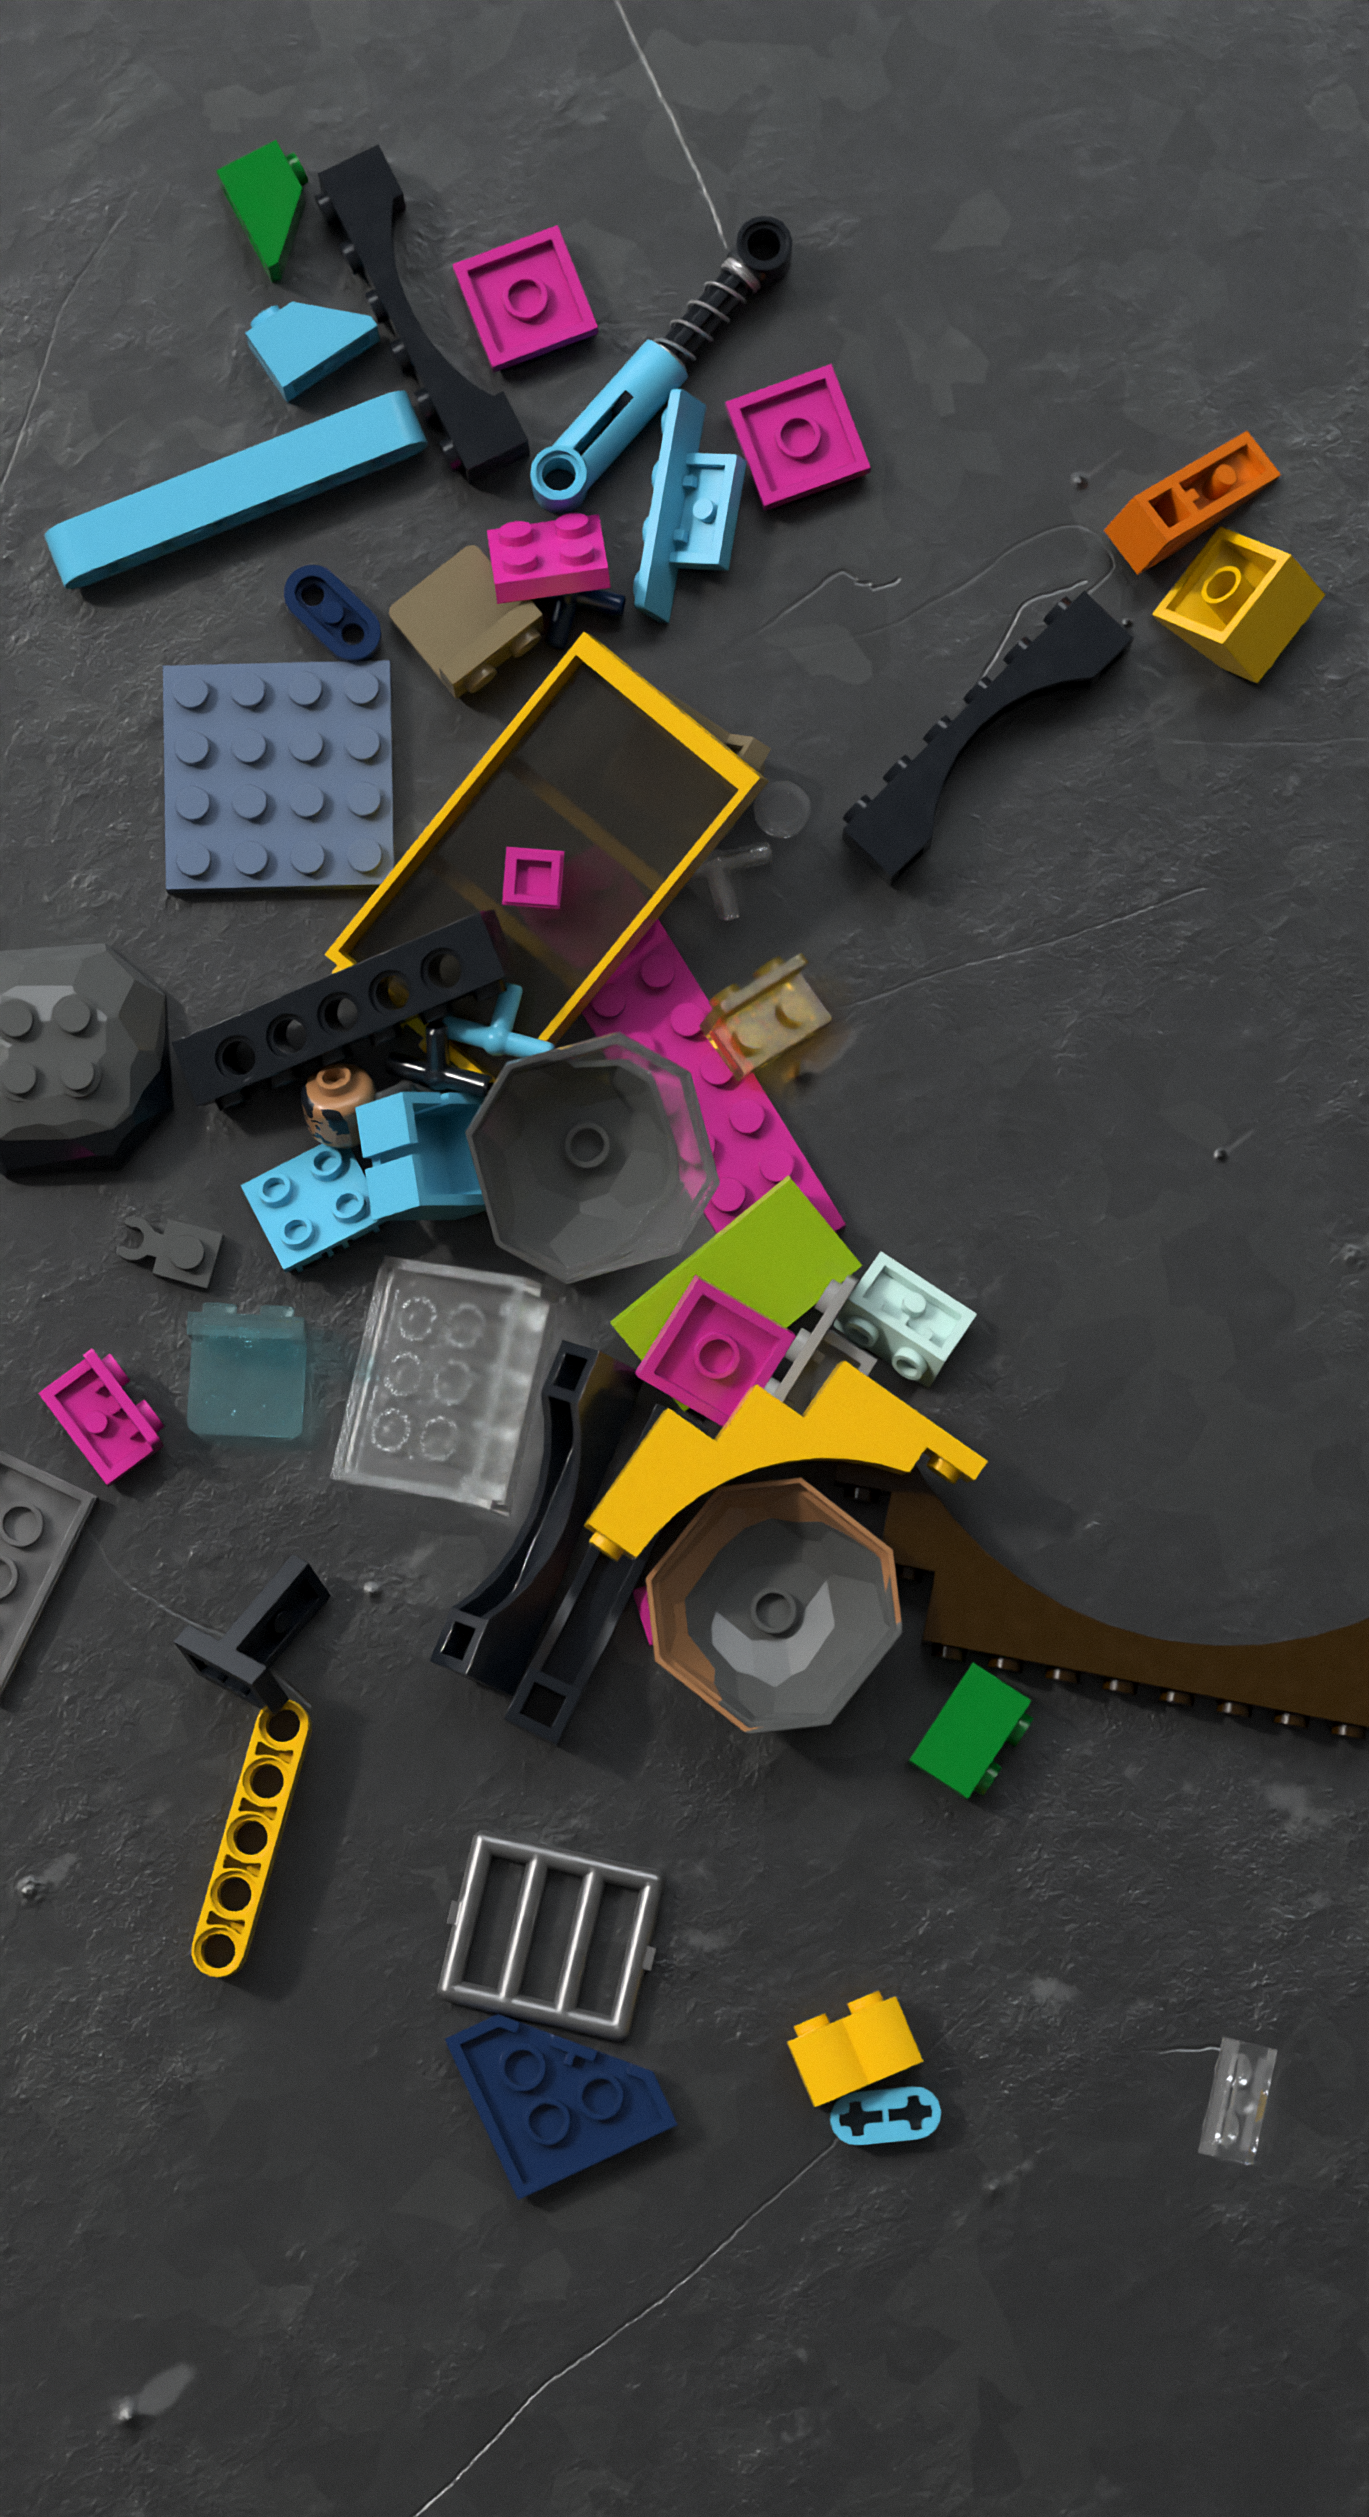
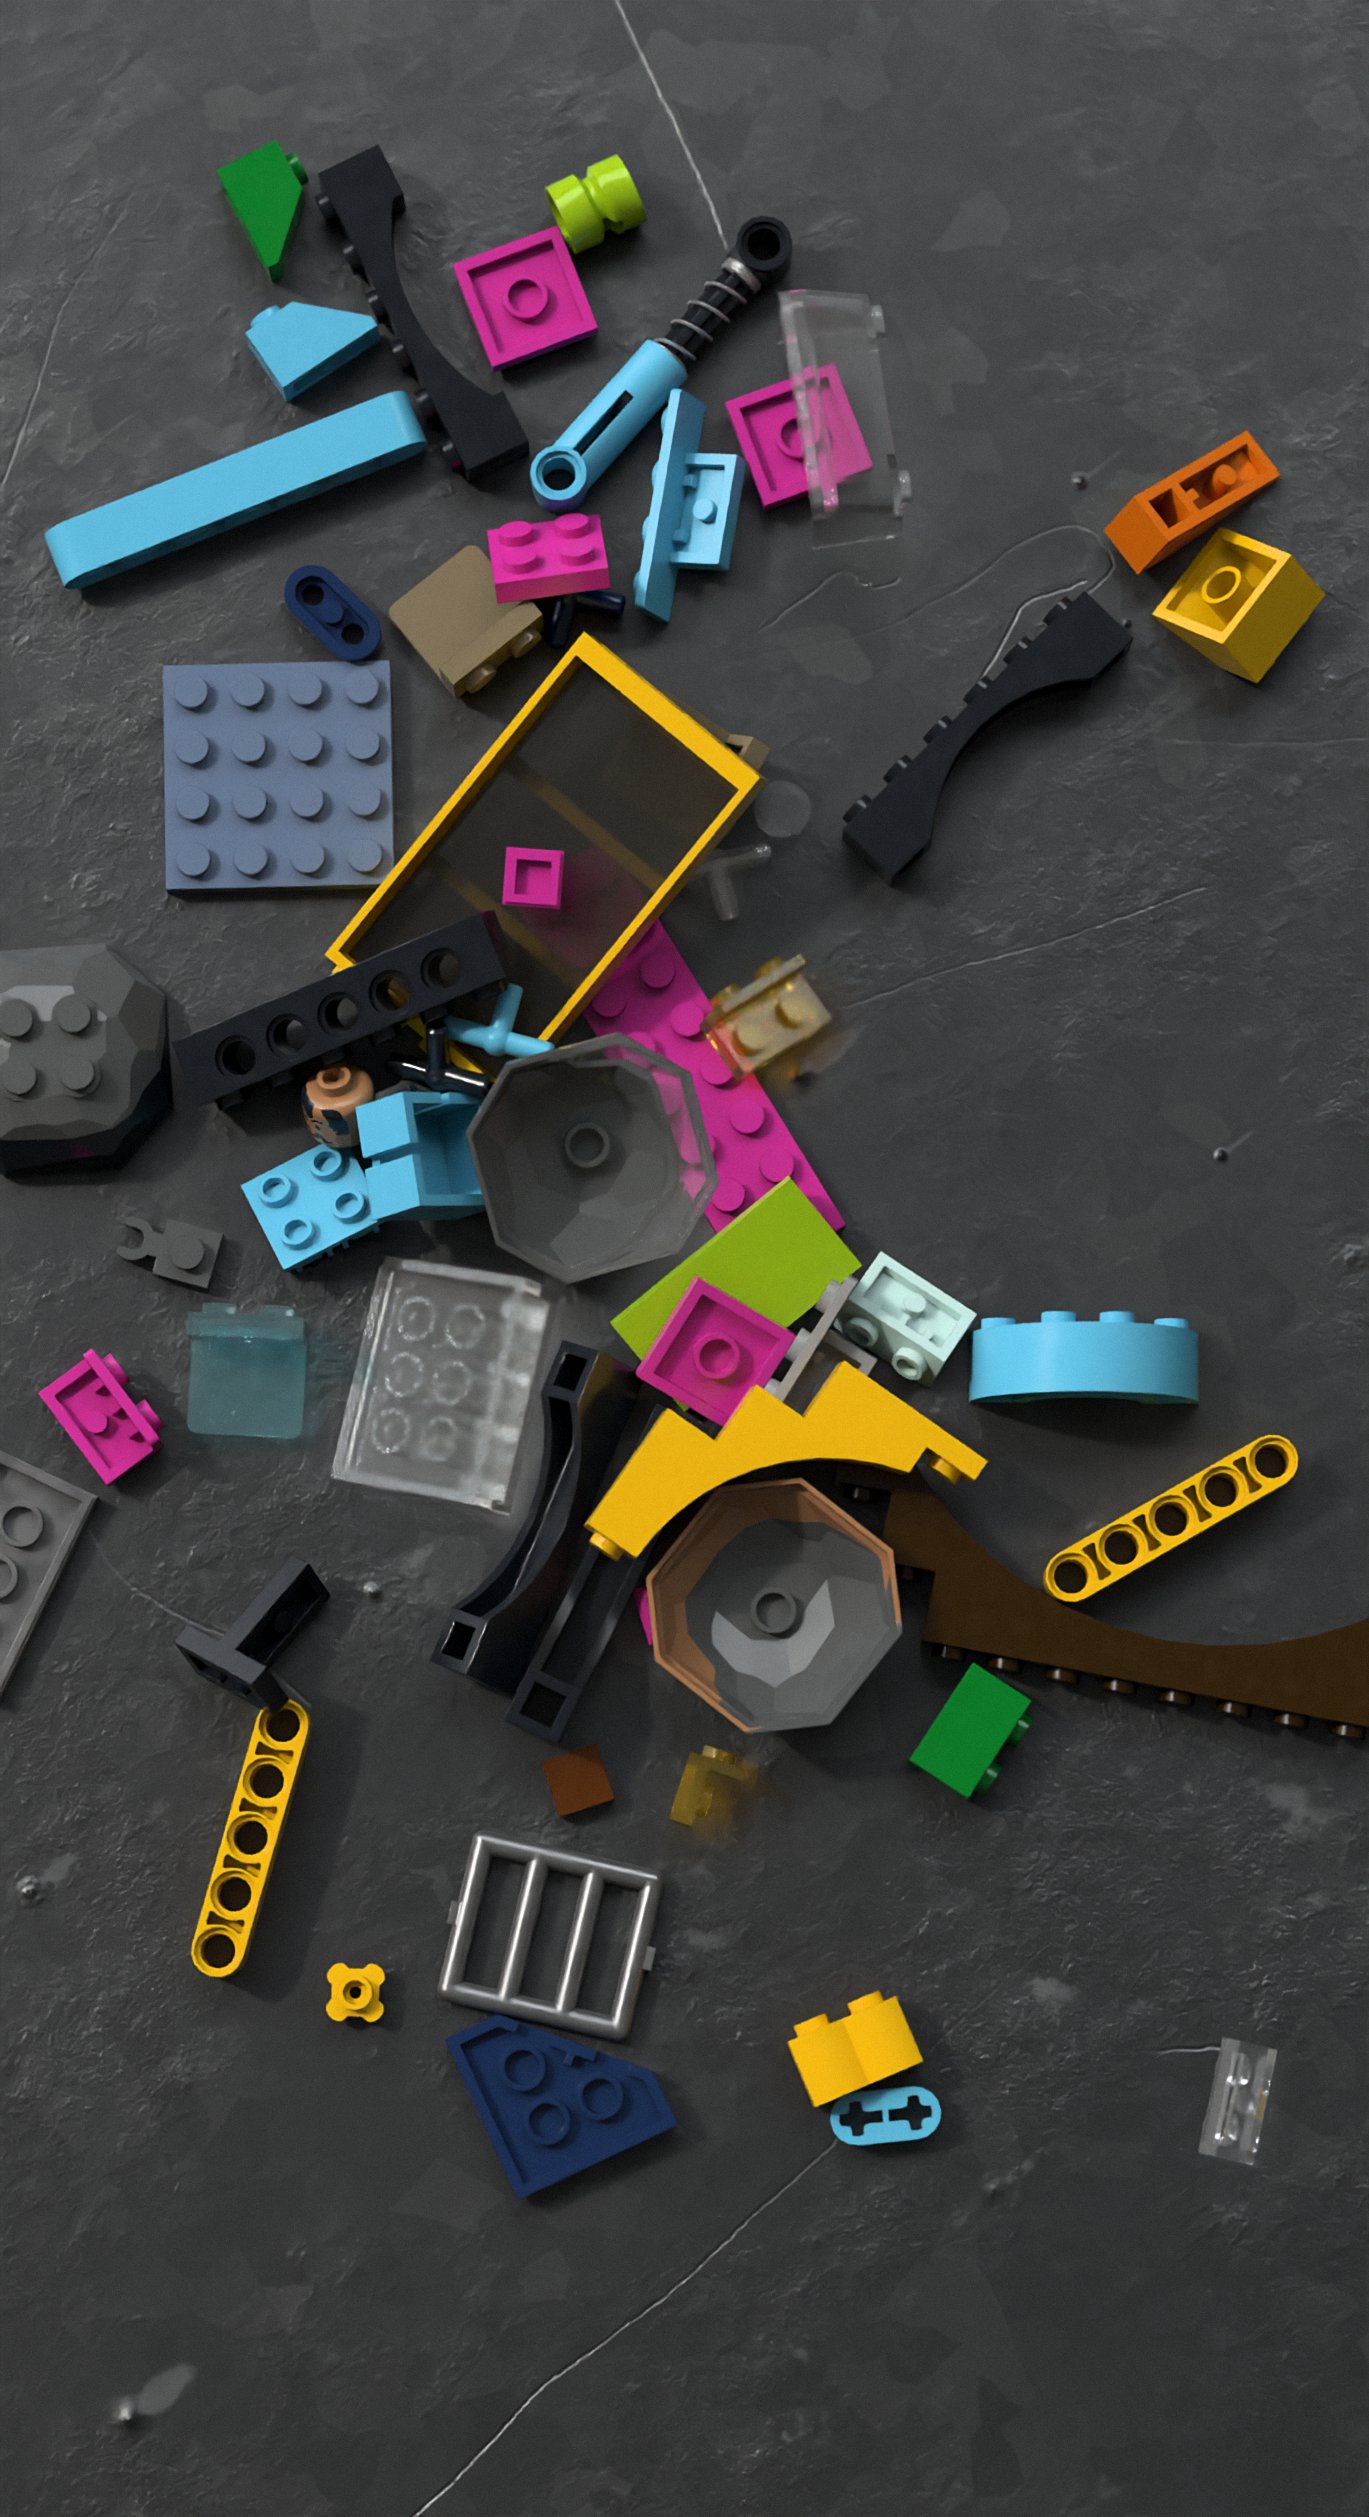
(346, 1978): none -> yellow plate
(578, 1780): none -> reddish brown tile
(595, 204): none -> lime wheel
(693, 1792): none -> clear yellow bracket
(842, 416): none -> clear windscreen
(1084, 1359): none -> medium azure brick
(1190, 1500): none -> yellow beam

